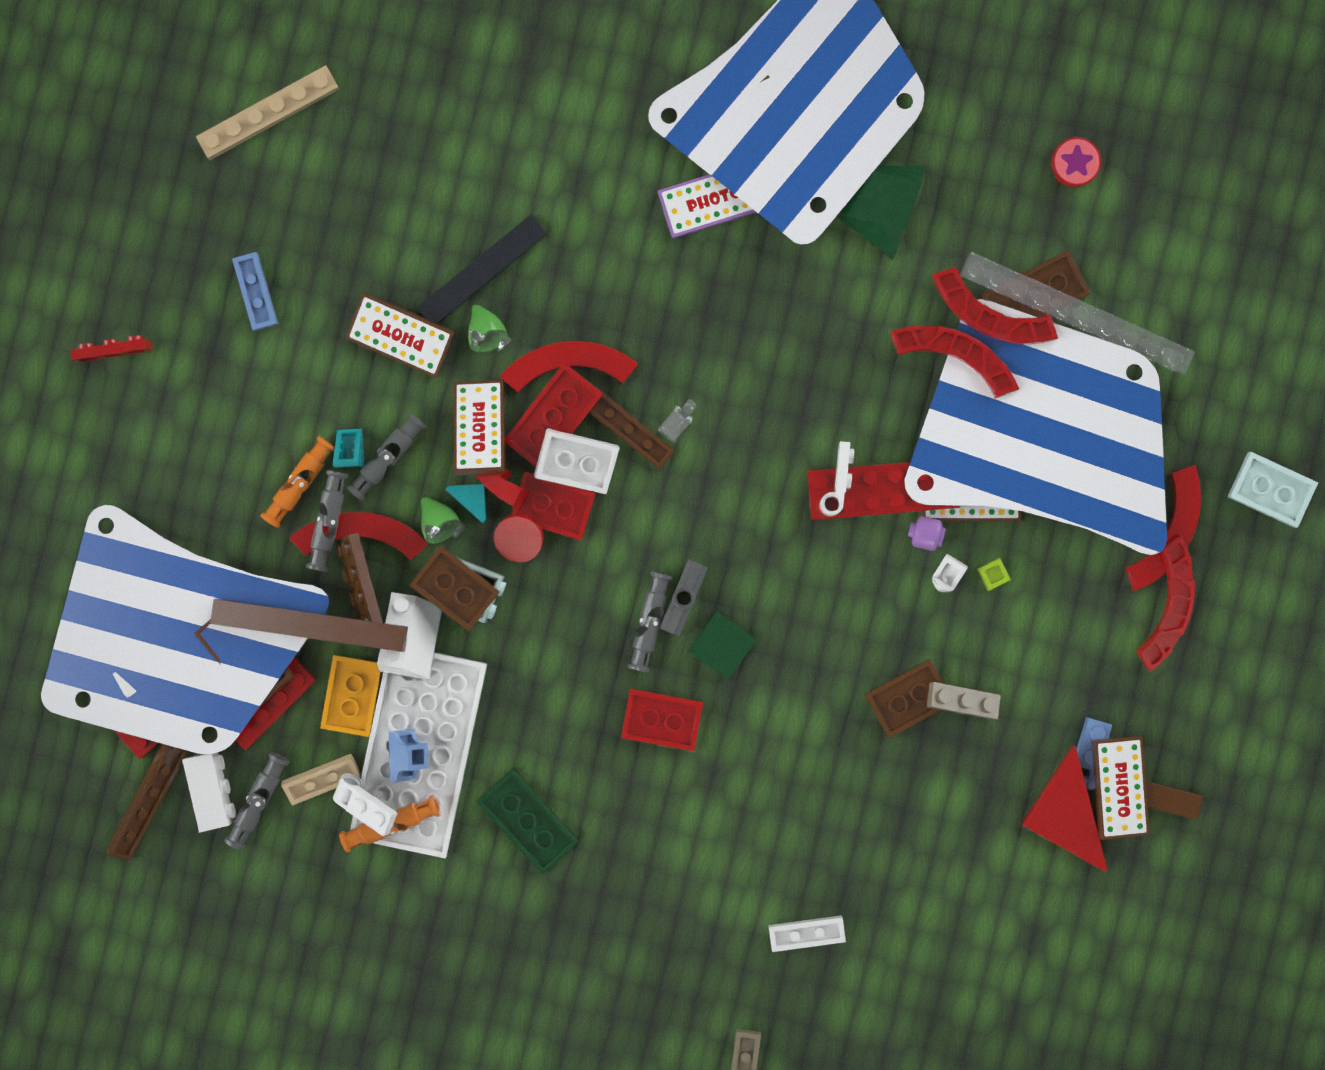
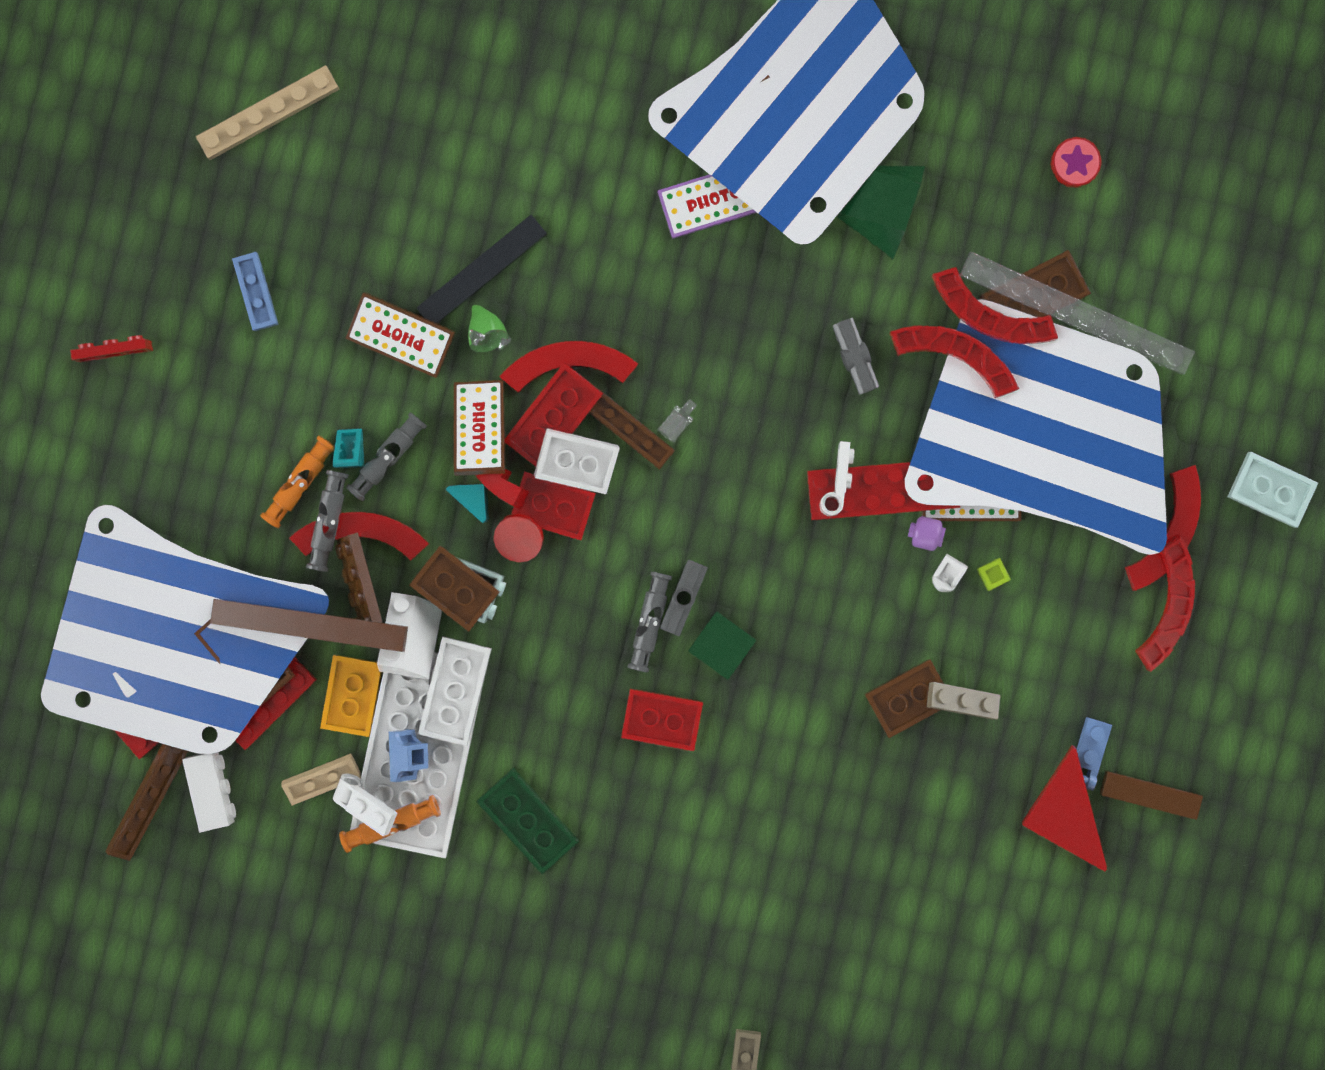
(250, 813): dark grey piece -> none
(439, 521): hat -> none
(454, 691): none -> white plate
(807, 933): white plate -> none
(855, 356): none -> dark grey piece
(1120, 787): tile -> none

